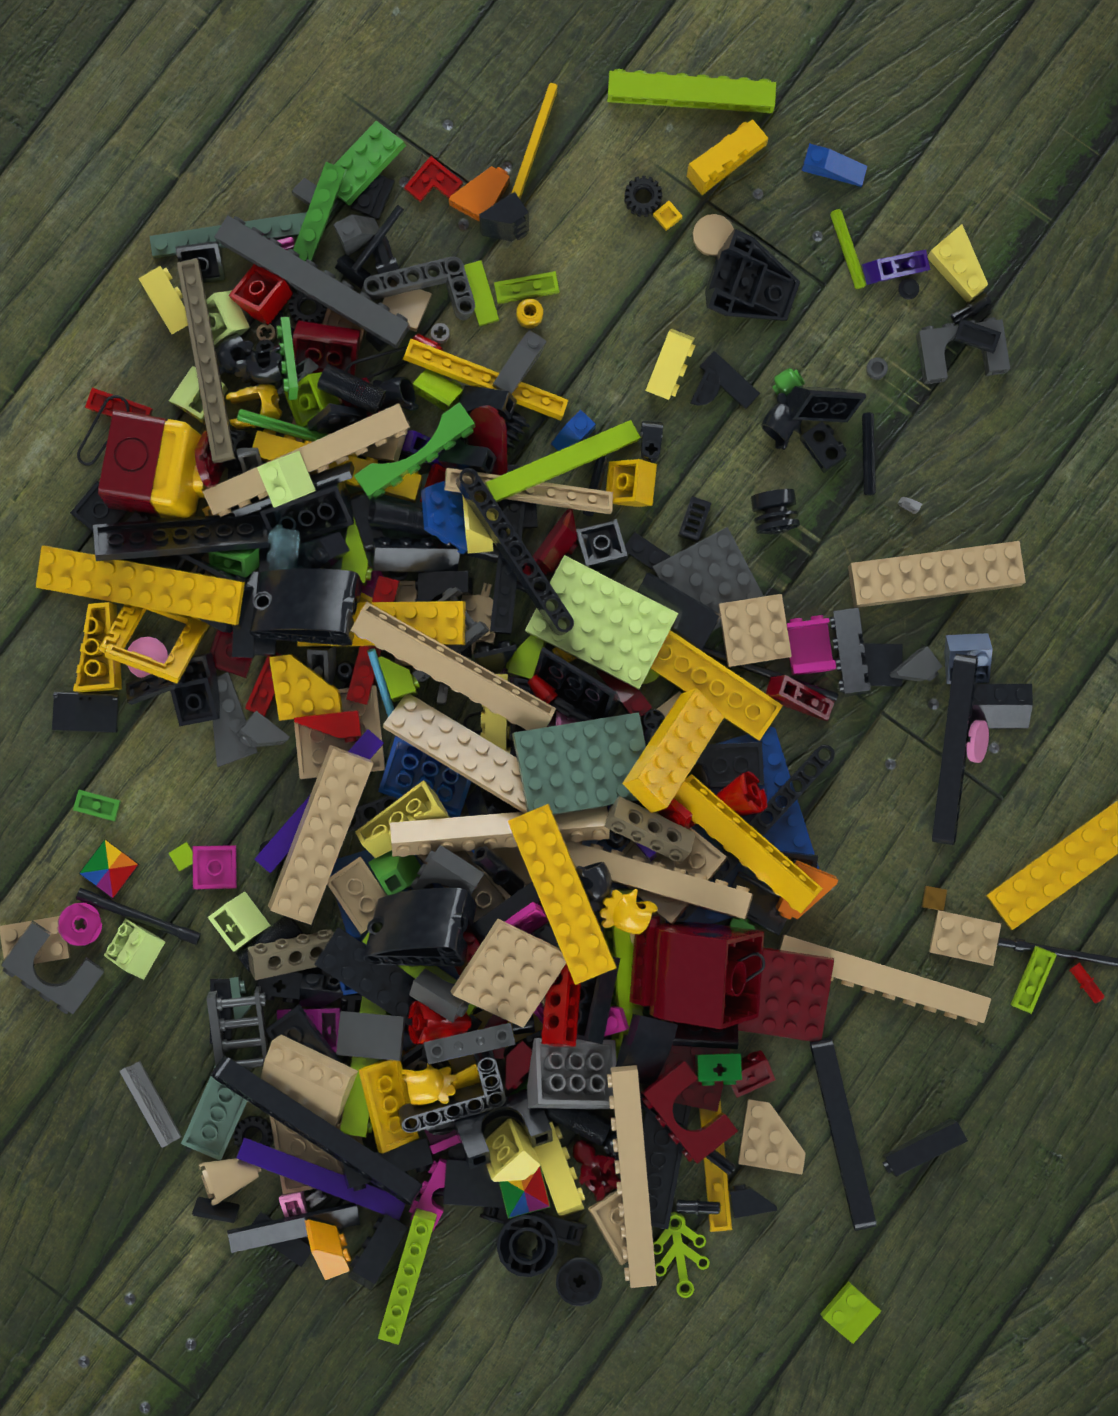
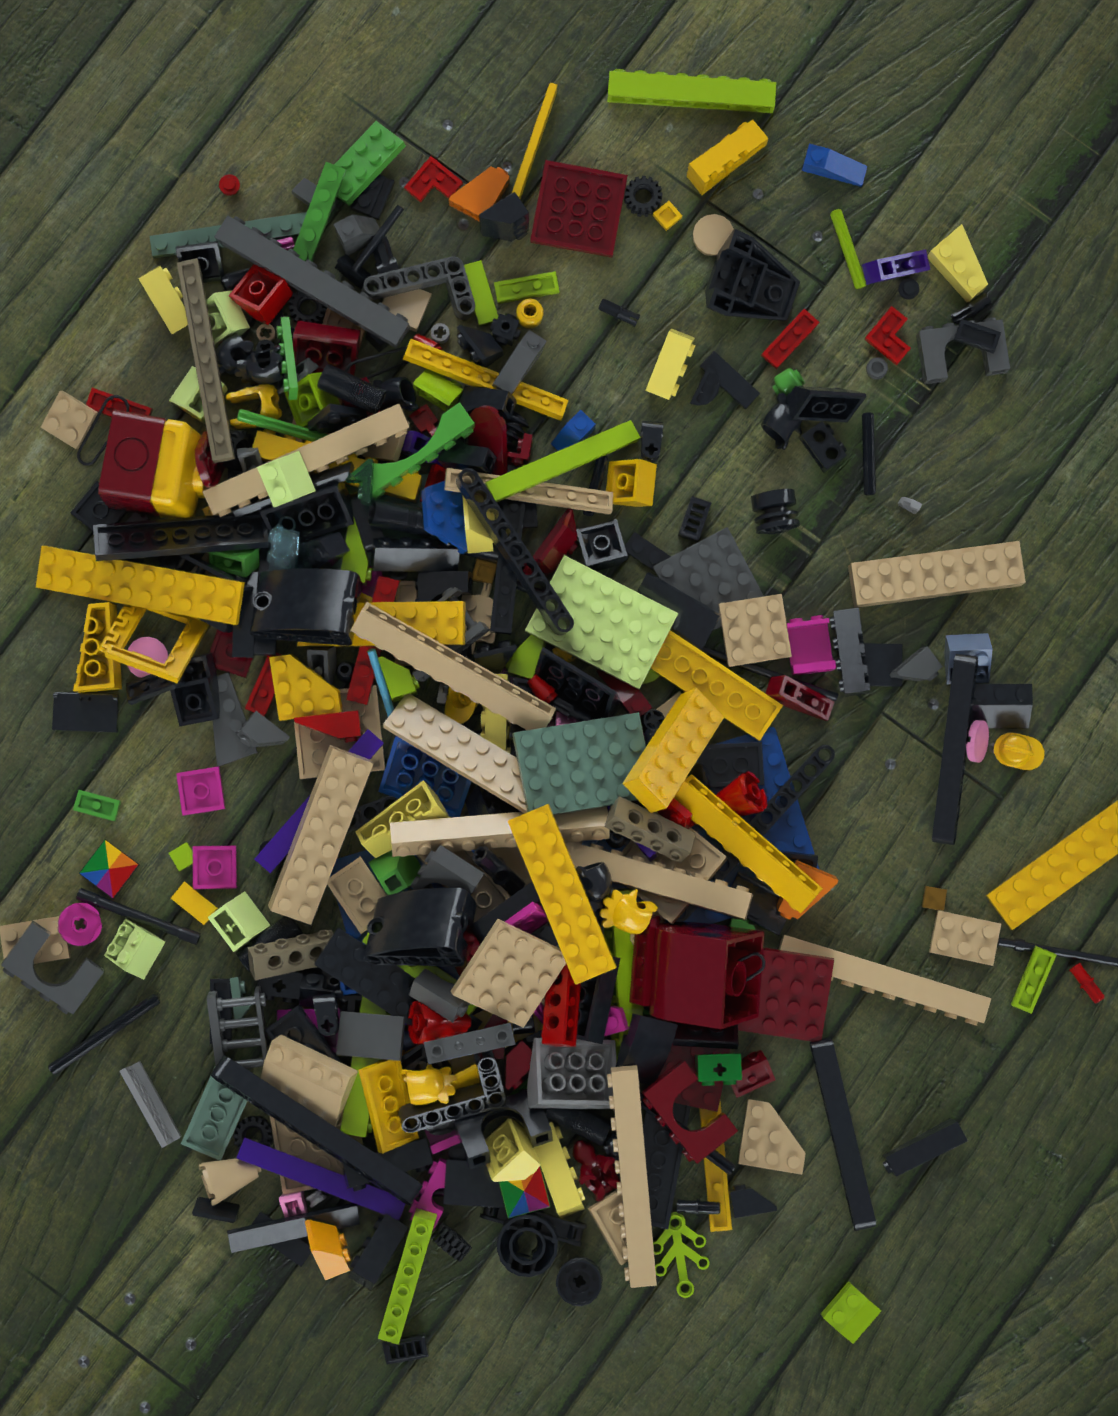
(69, 419): none -> tan plate
(103, 1034): none -> black axle
(194, 903): none -> yellow tile
(200, 791): none -> dark pink plate
(229, 185): none -> red plate
(231, 279): none -> black cone
(326, 1009): none -> black piece
(364, 476): none -> clear green slope
(406, 1357): none -> black slope
(424, 420): none -> red plate
(451, 1242): none -> black tyre
(459, 706): none -> yellow piece
(481, 345): none -> black slope
(484, 571): none -> pearl gold tile
(502, 336): none -> black brick
(524, 448): none -> dark red bracket
(578, 208): none -> dark red plate
(618, 312): none -> black axle
(790, 338): none -> red plate
(884, 339): none -> red plate
(1019, 751): none -> yellow piece

